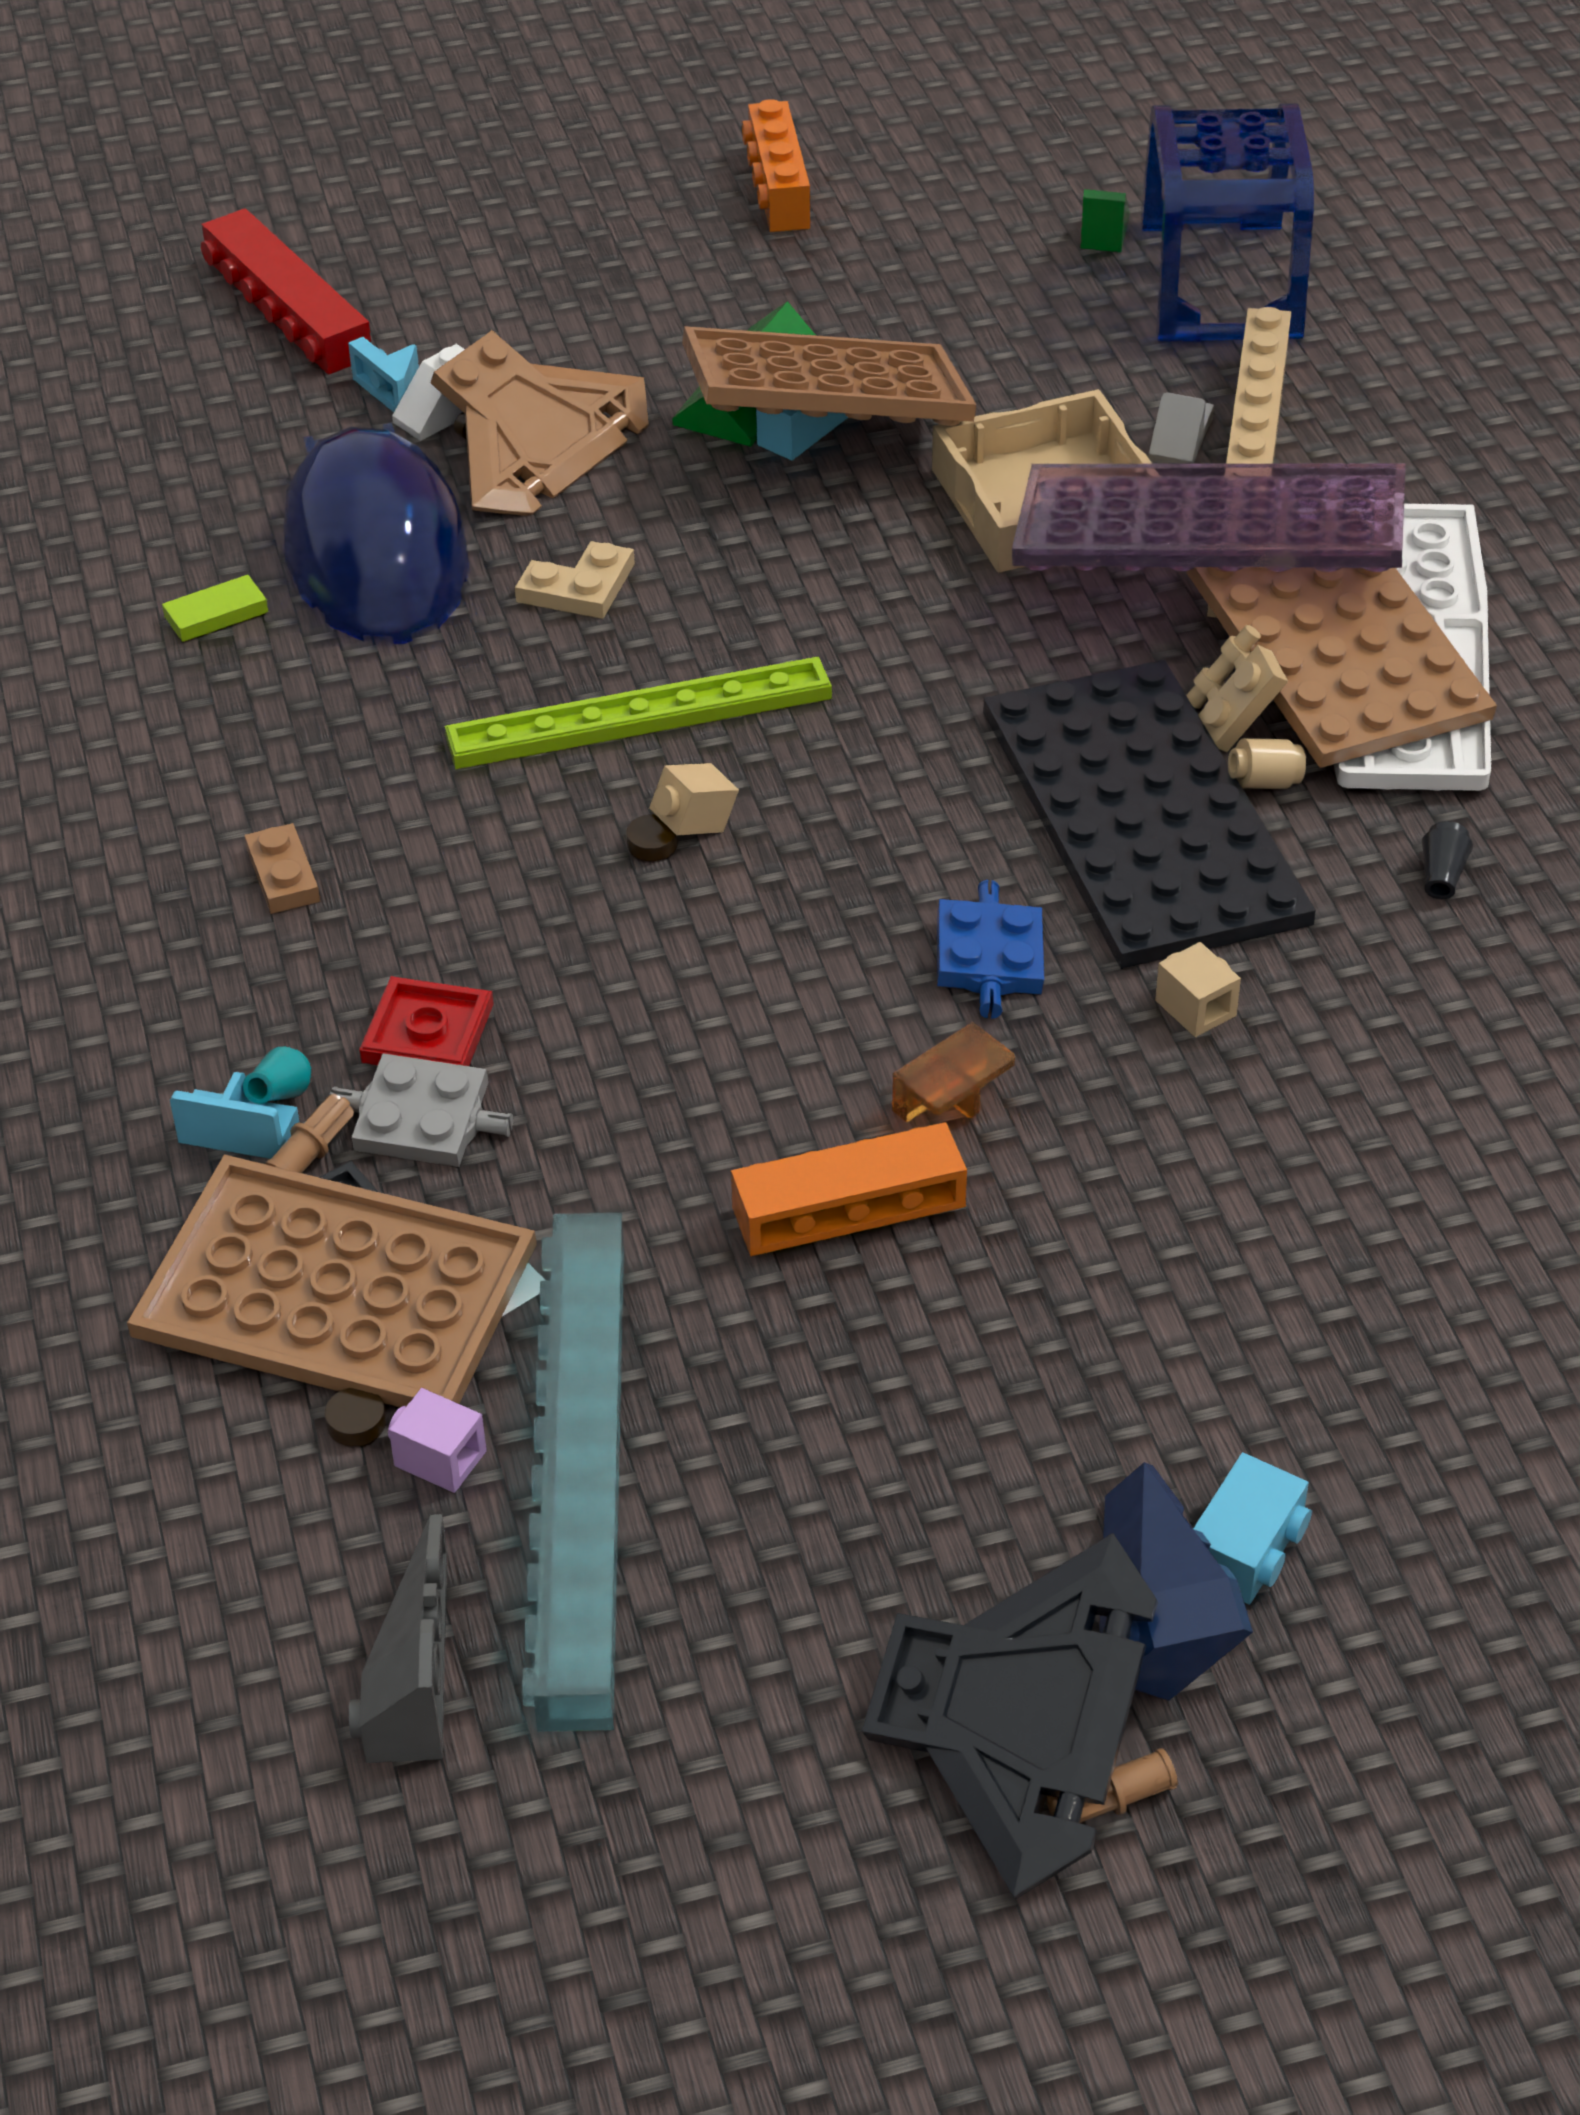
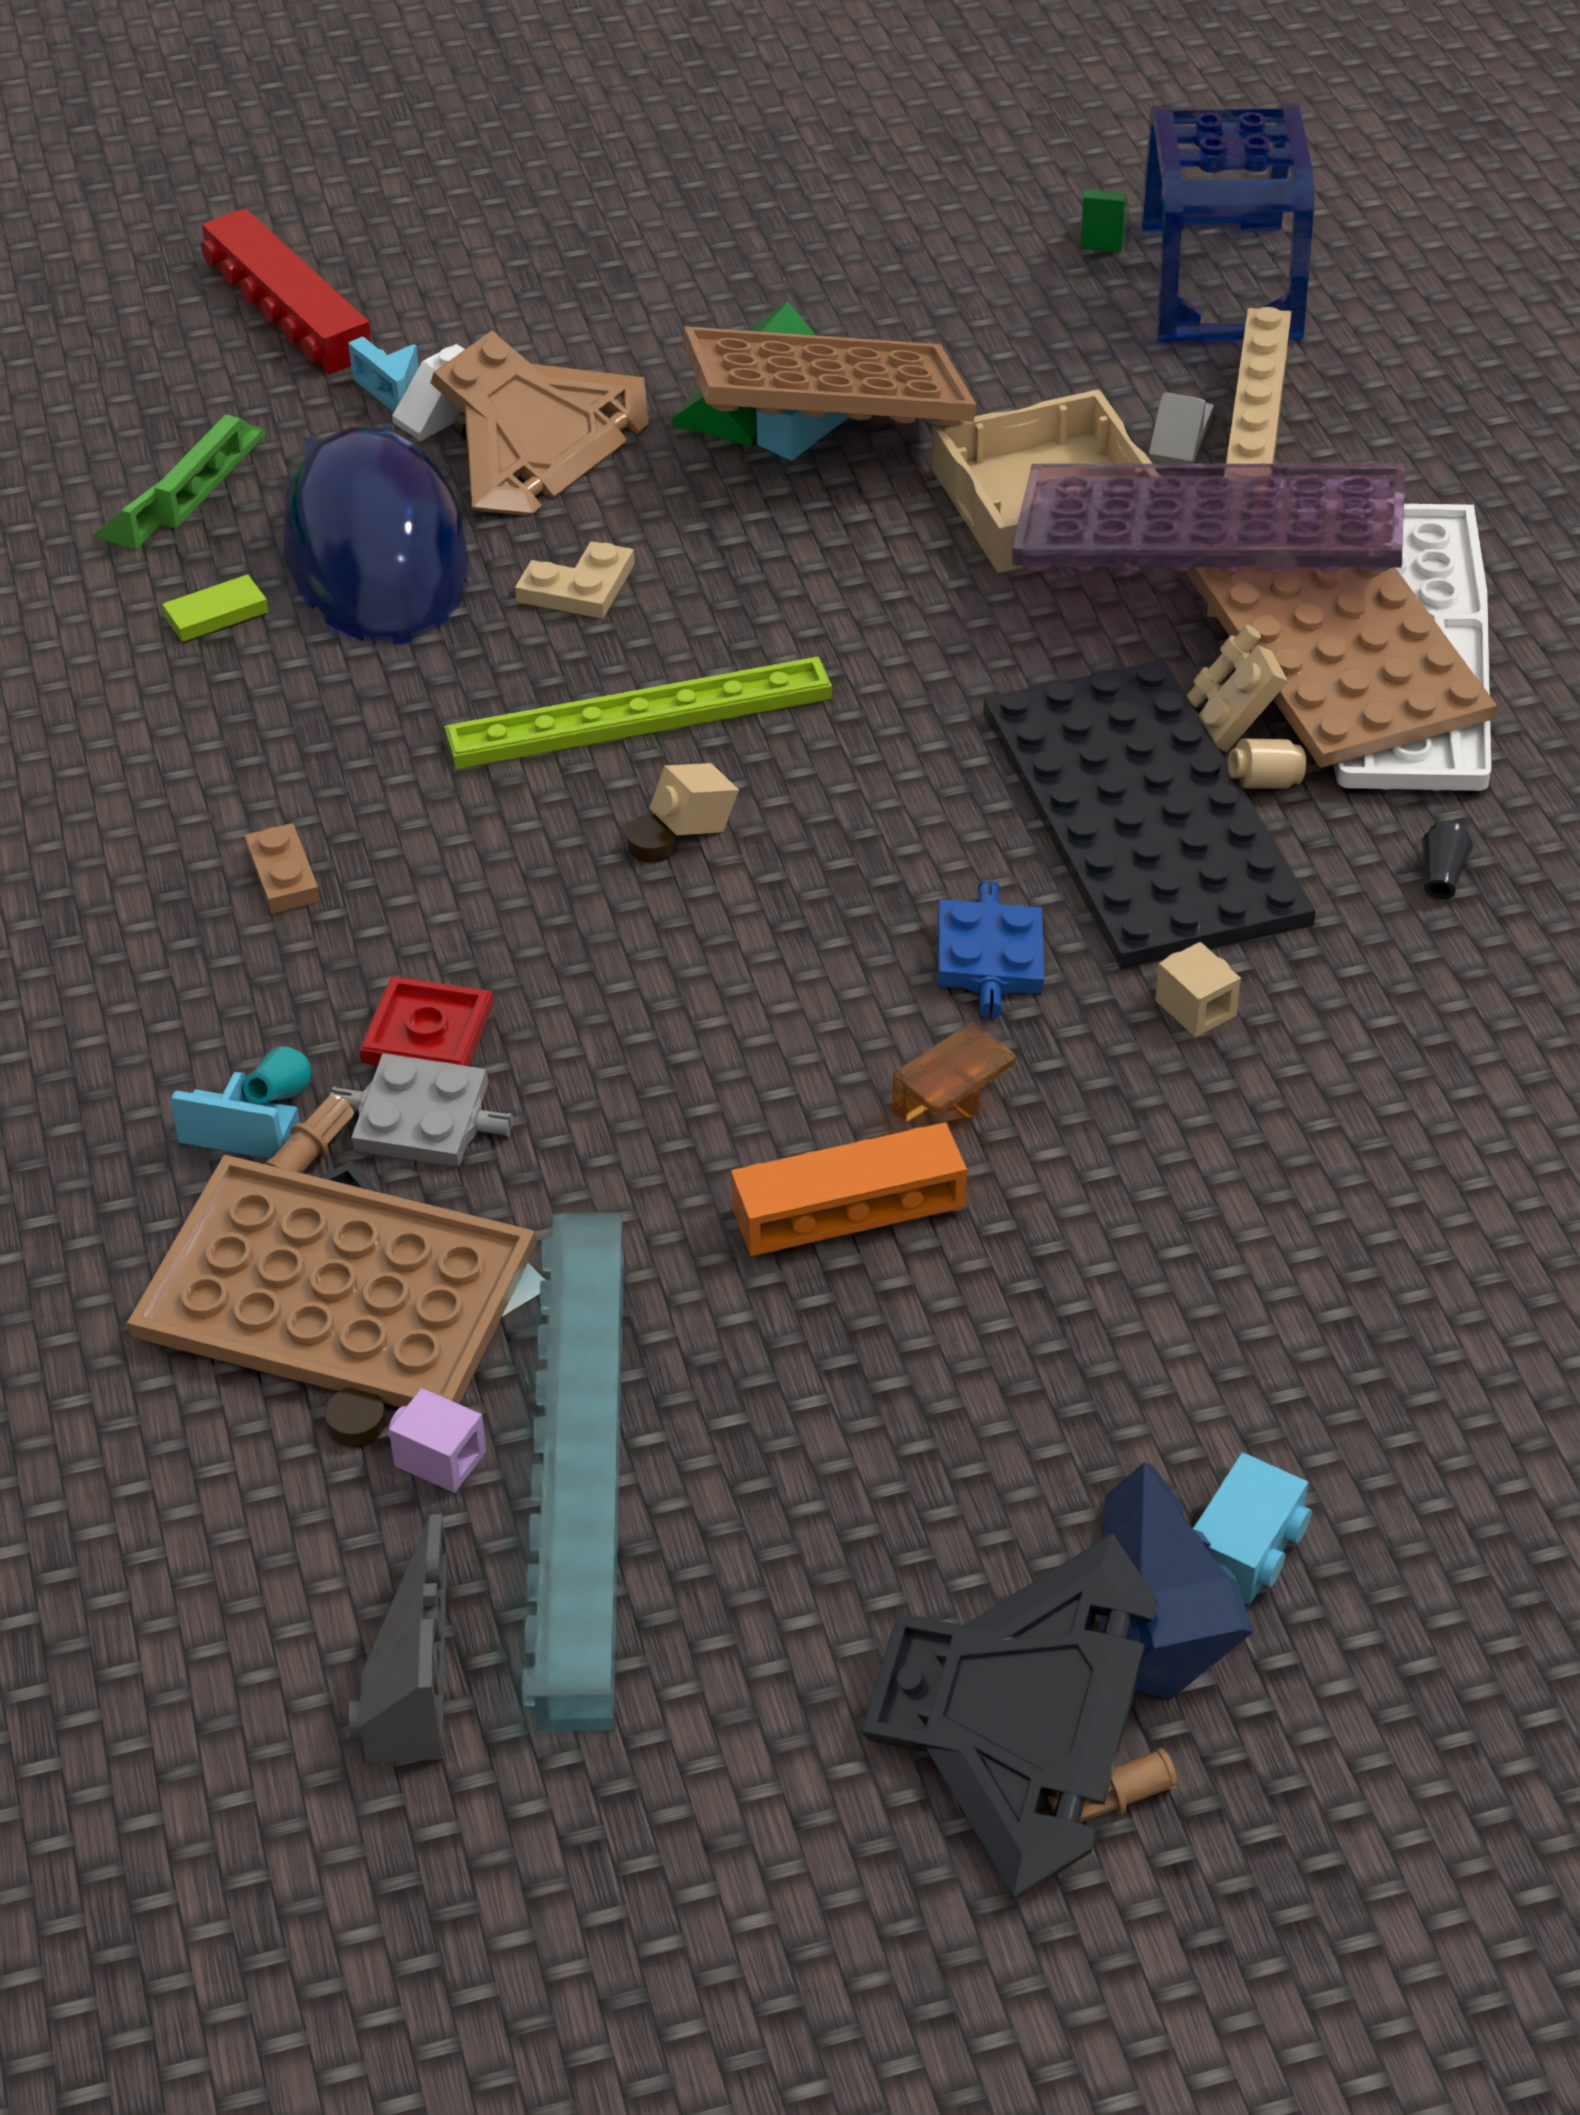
(185, 485): none -> bright green wedge
(777, 165): orange brick -> none

